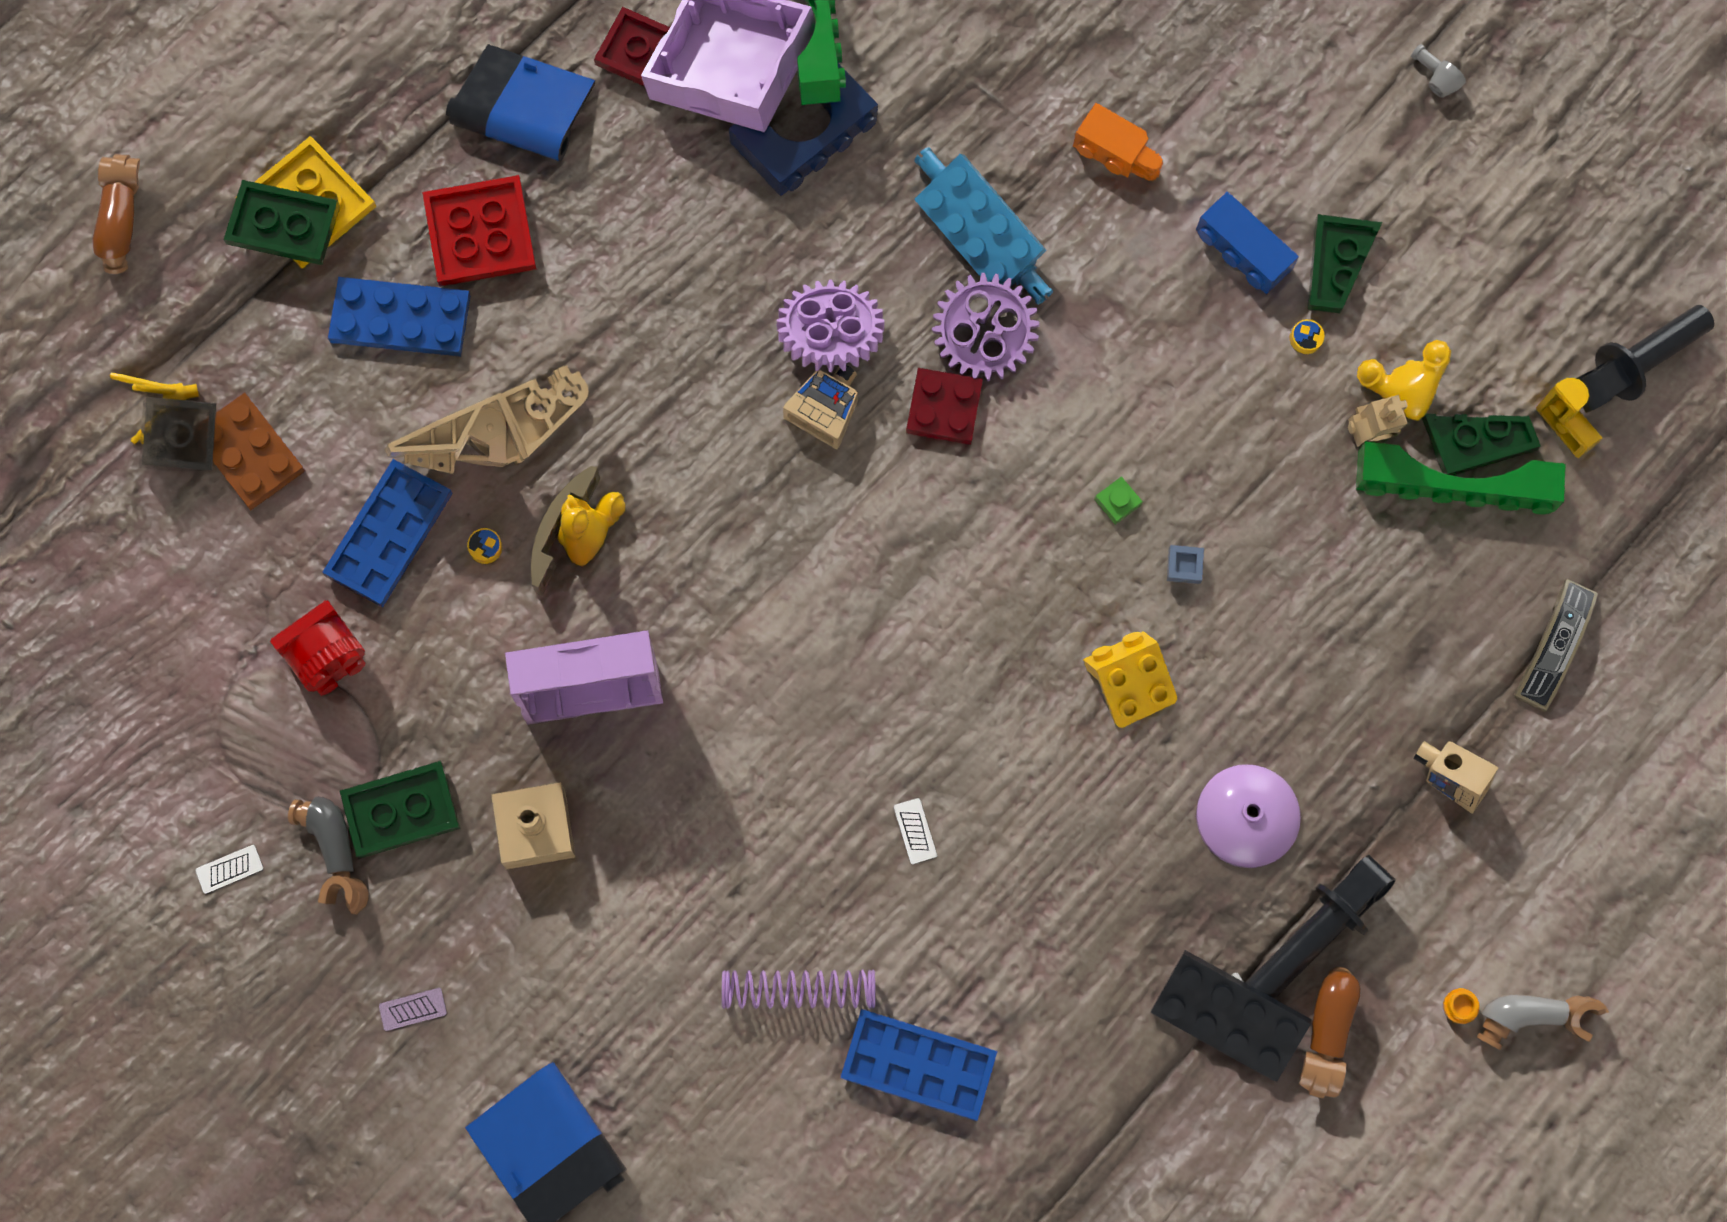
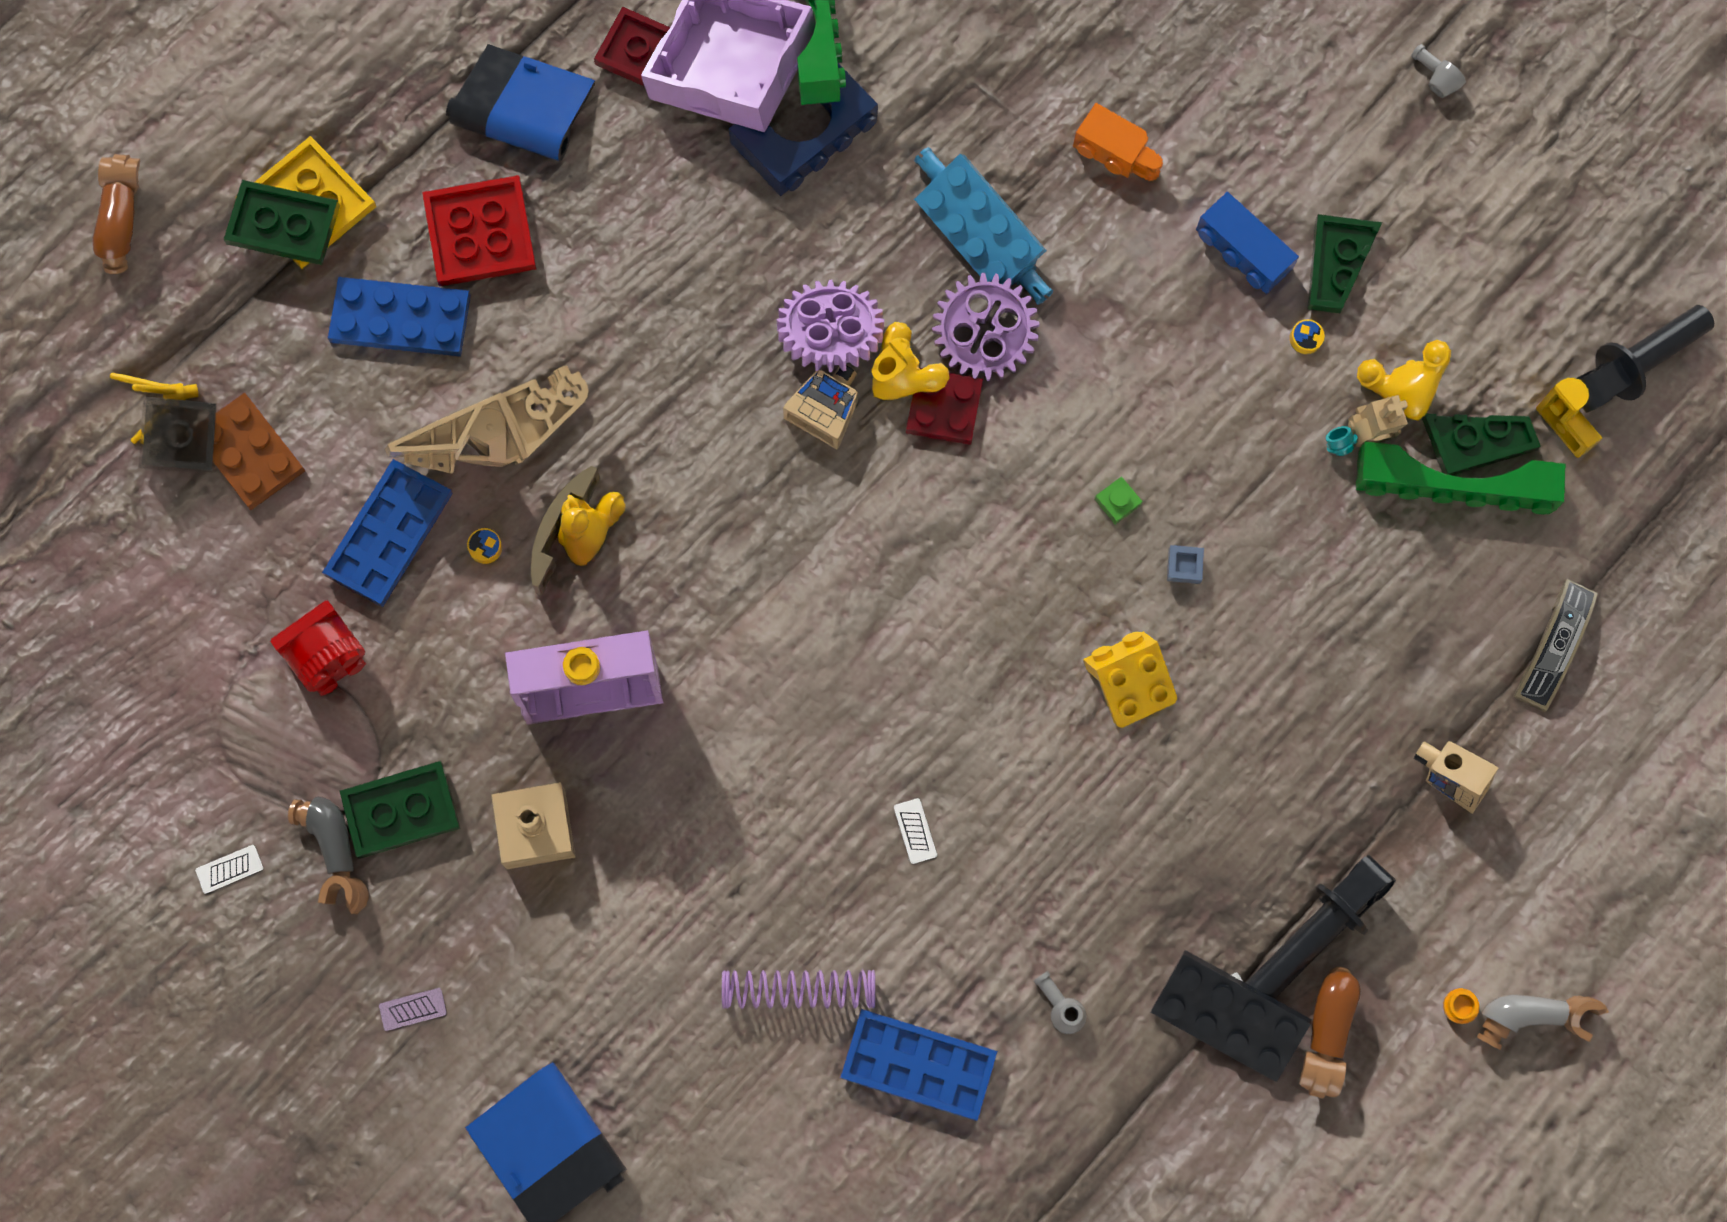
(581, 666): none -> yellow tile
(897, 368): none -> yellow head
(1060, 1004): none -> light grey bar
(1236, 835): lavender dish -> none
(1341, 441): none -> teal plate

